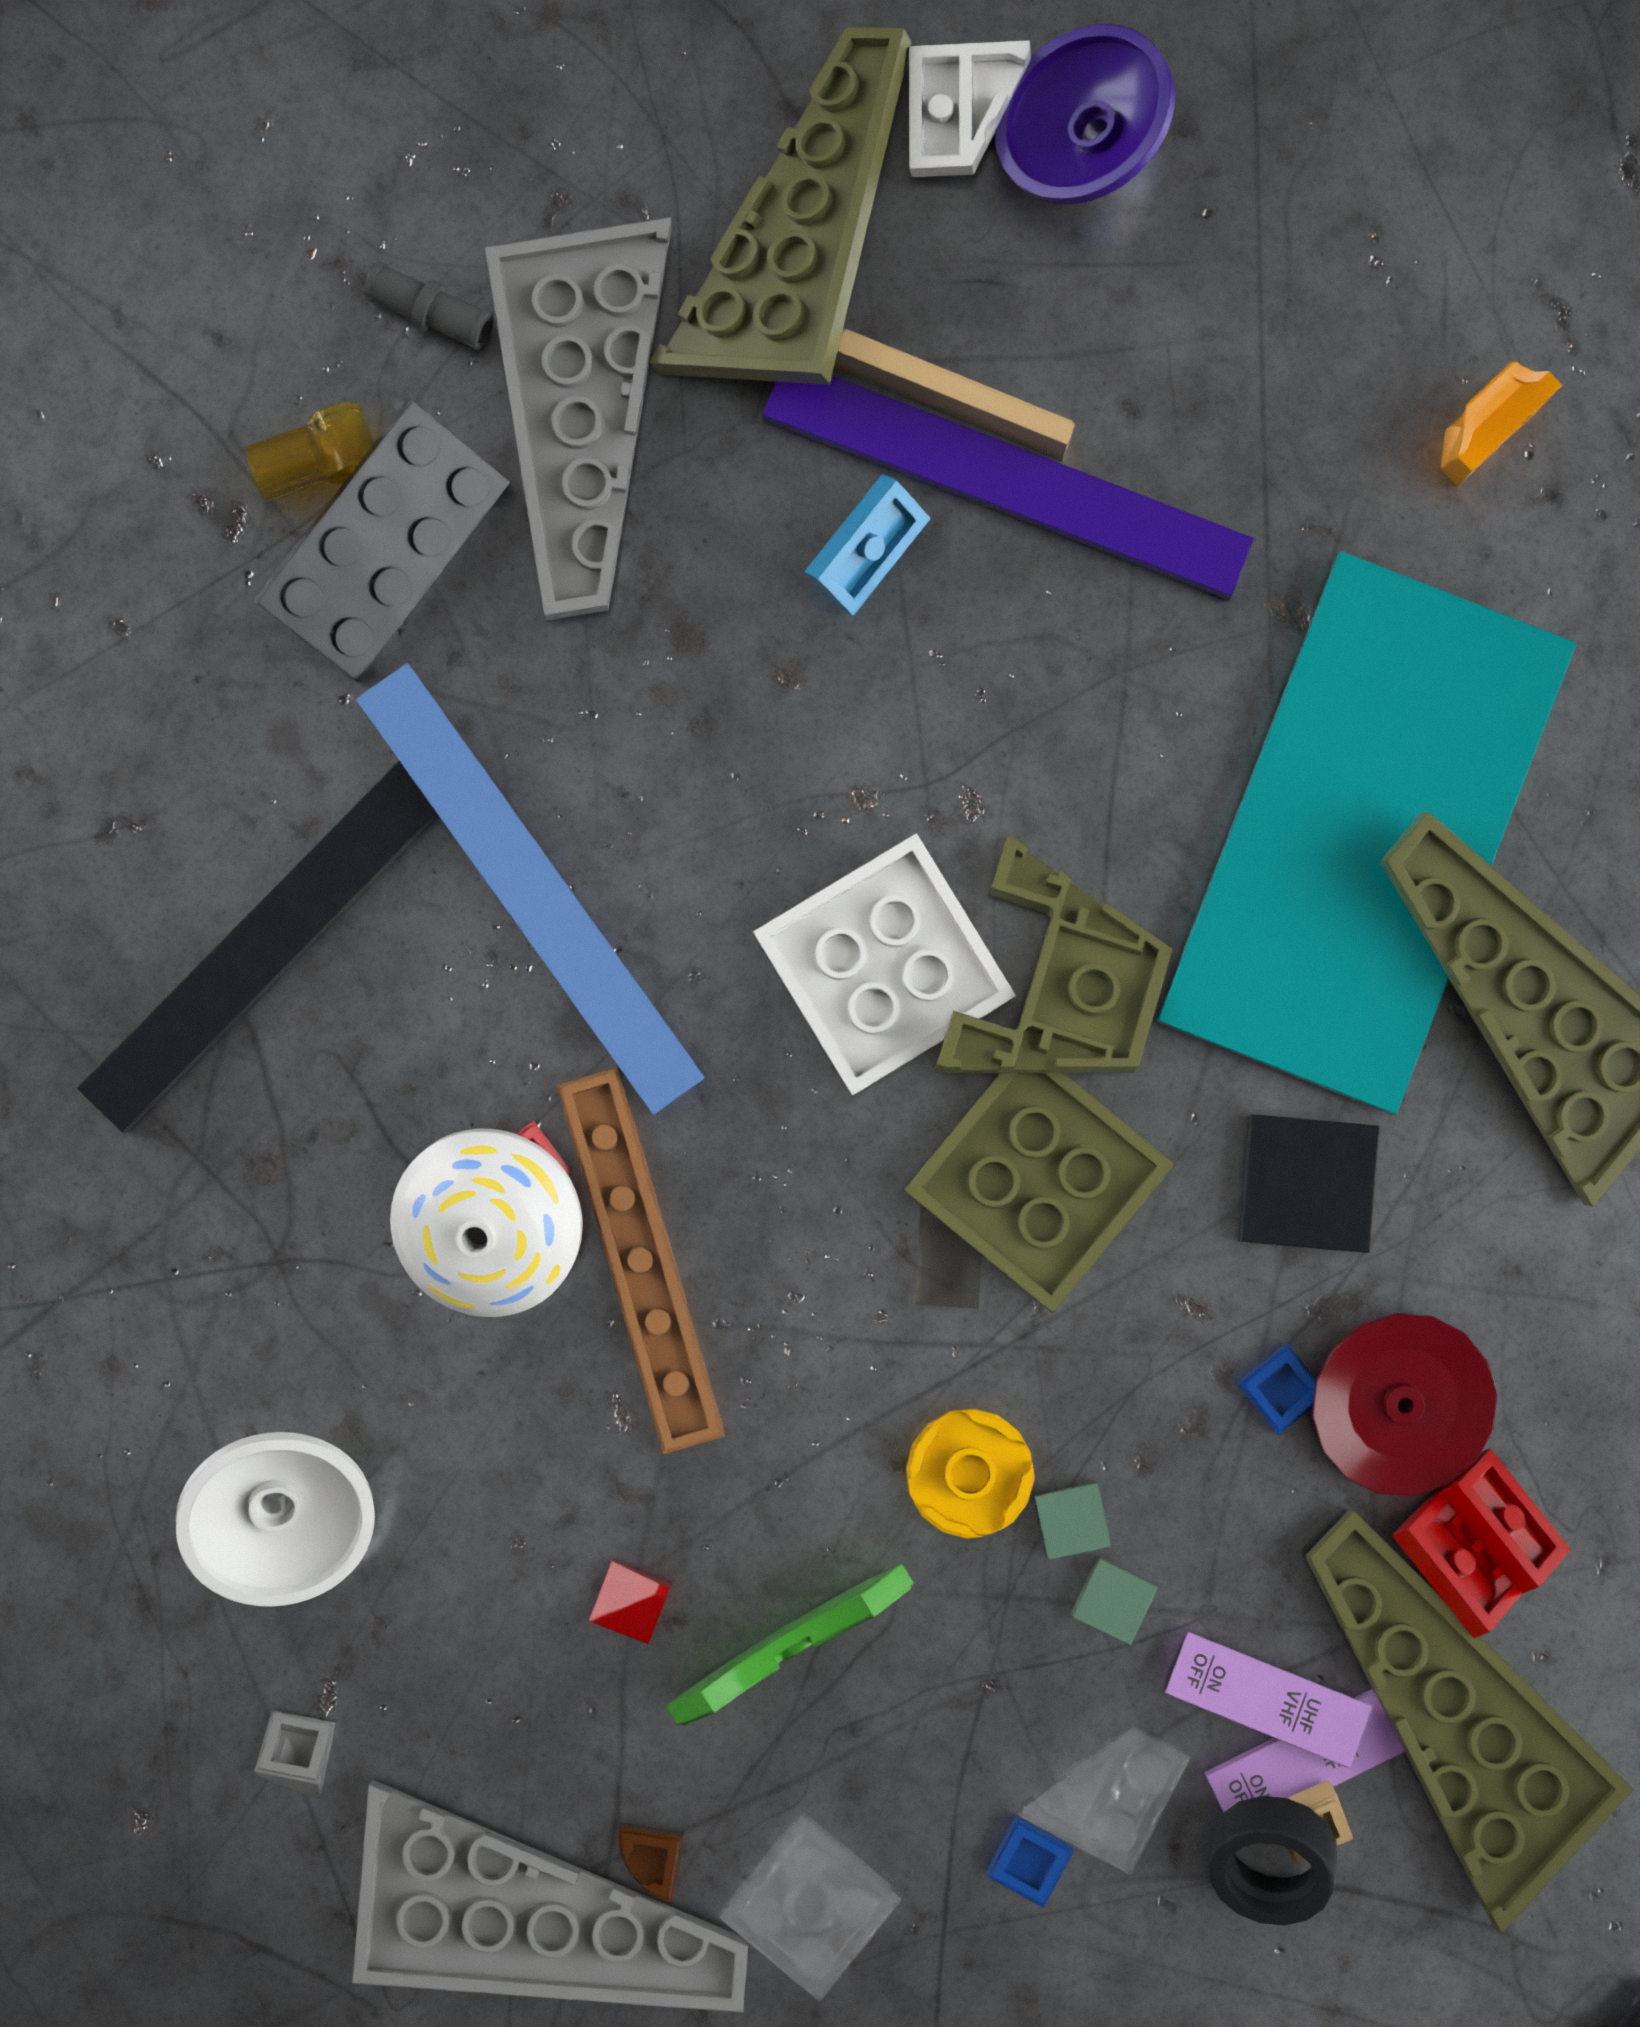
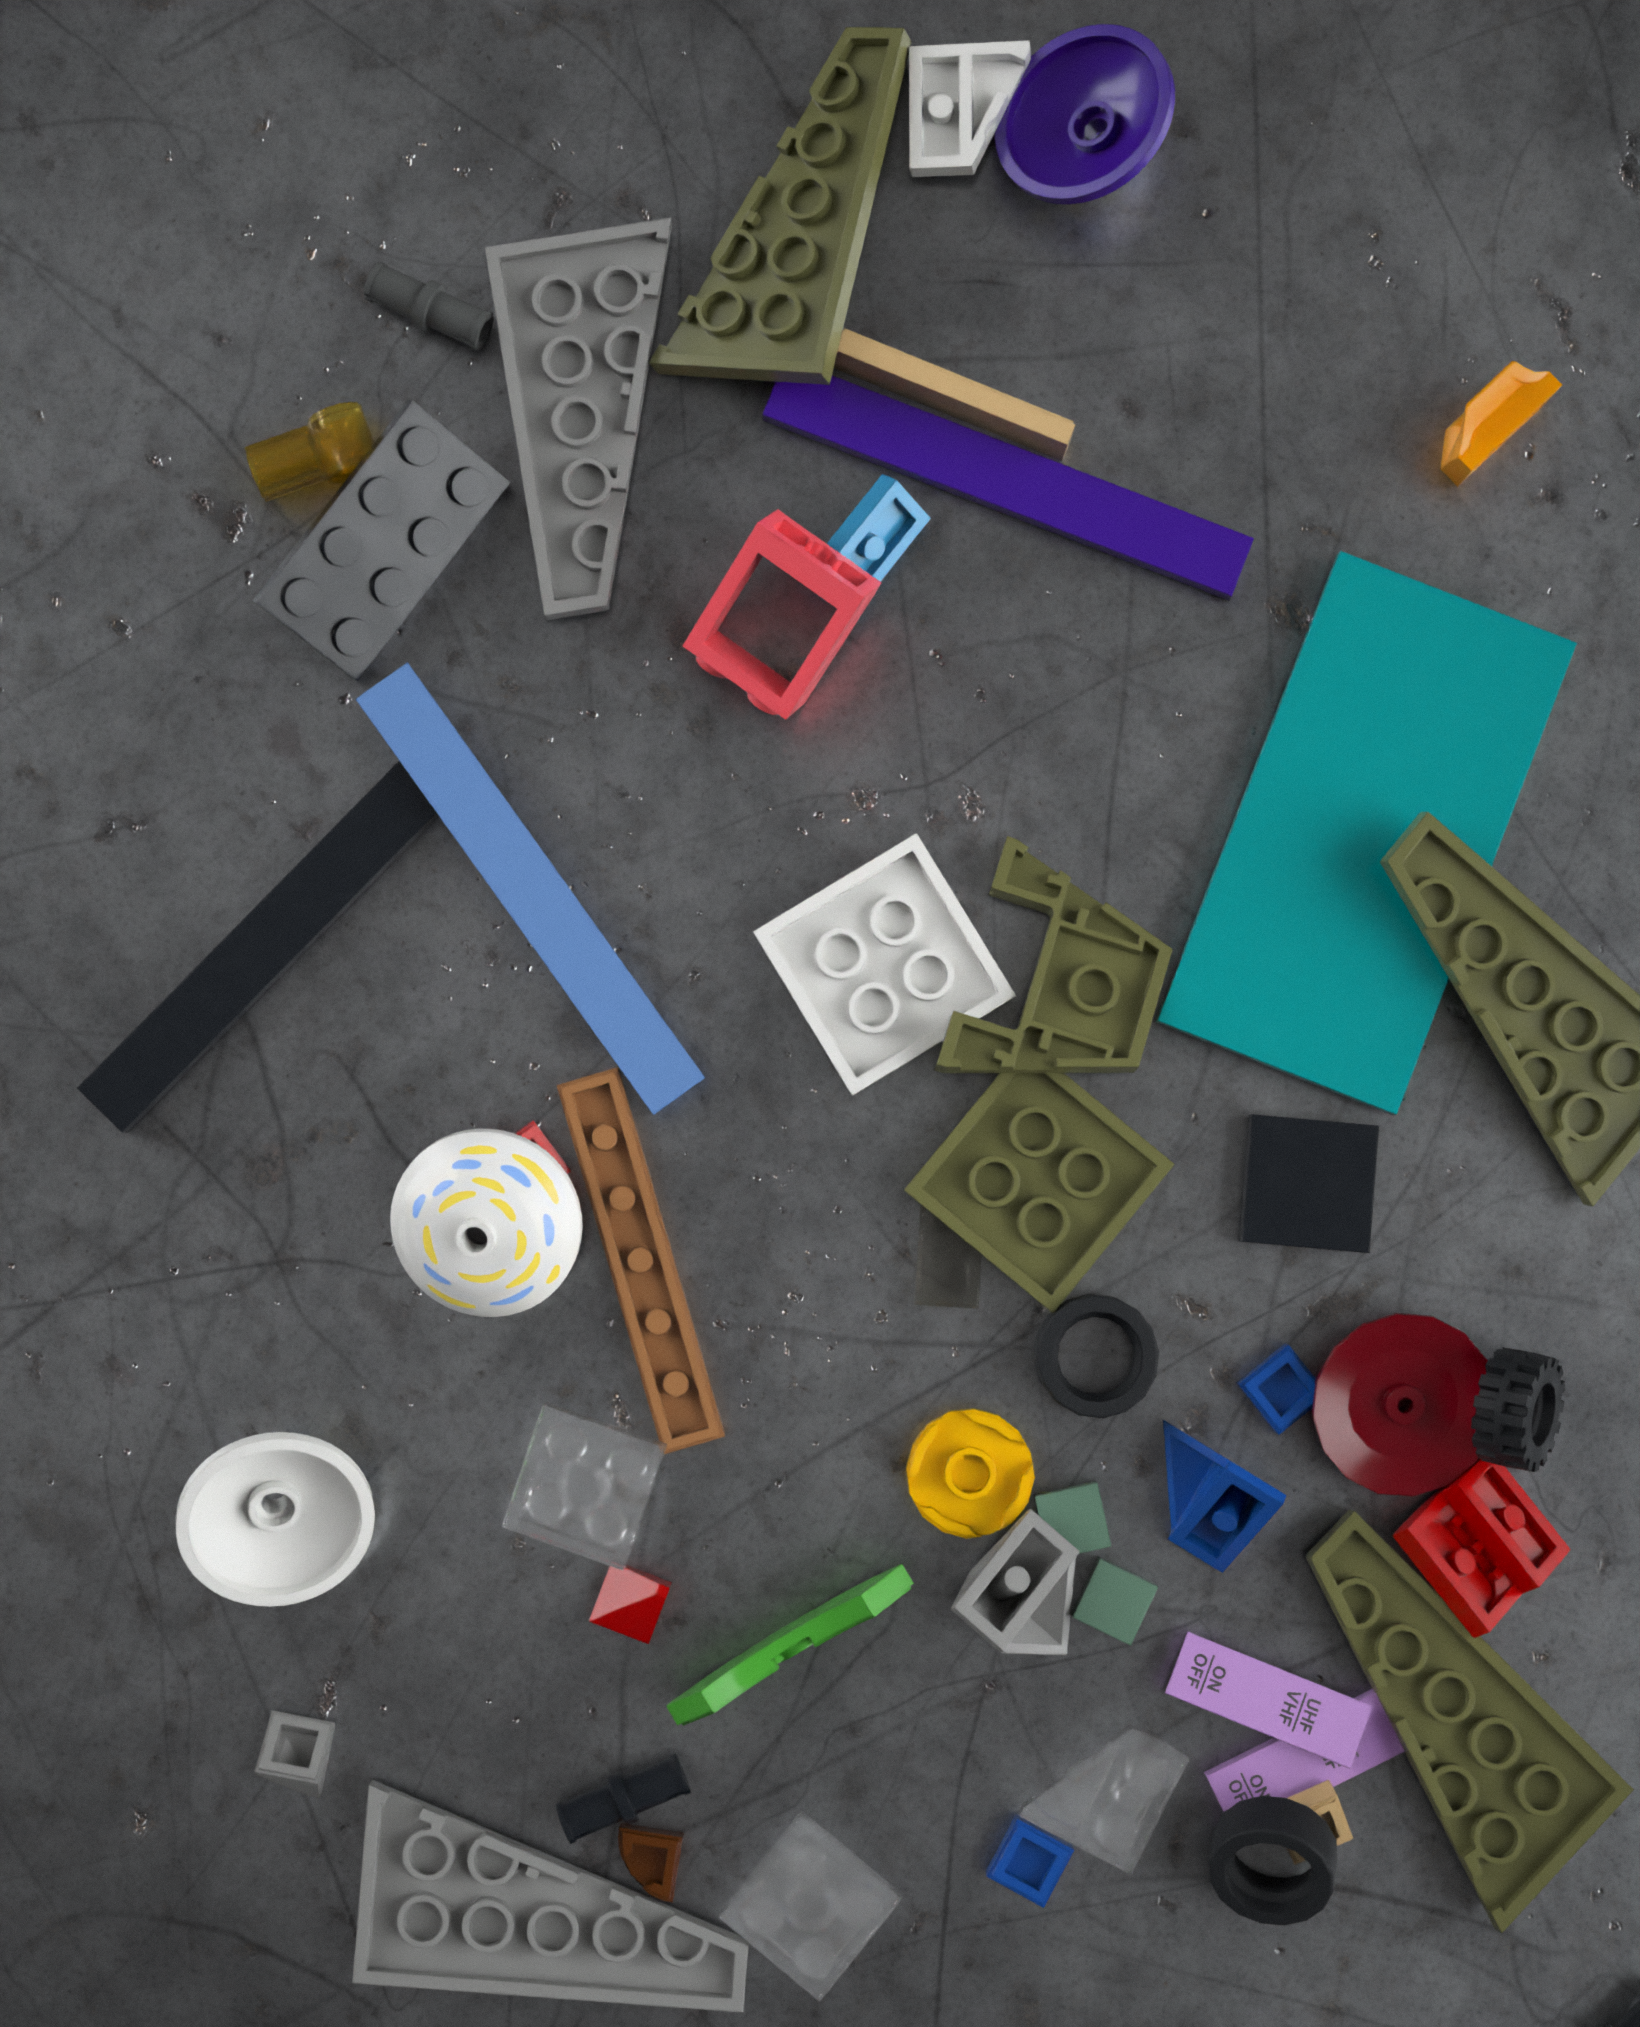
(584, 1485): none -> clear plate
(622, 1798): none -> black pin
(814, 566): none -> coral window
(1022, 1590): none -> light grey slope
(1144, 1360): none -> black tyre
(1213, 1500): none -> blue slope
(1518, 1409): none -> black tyre

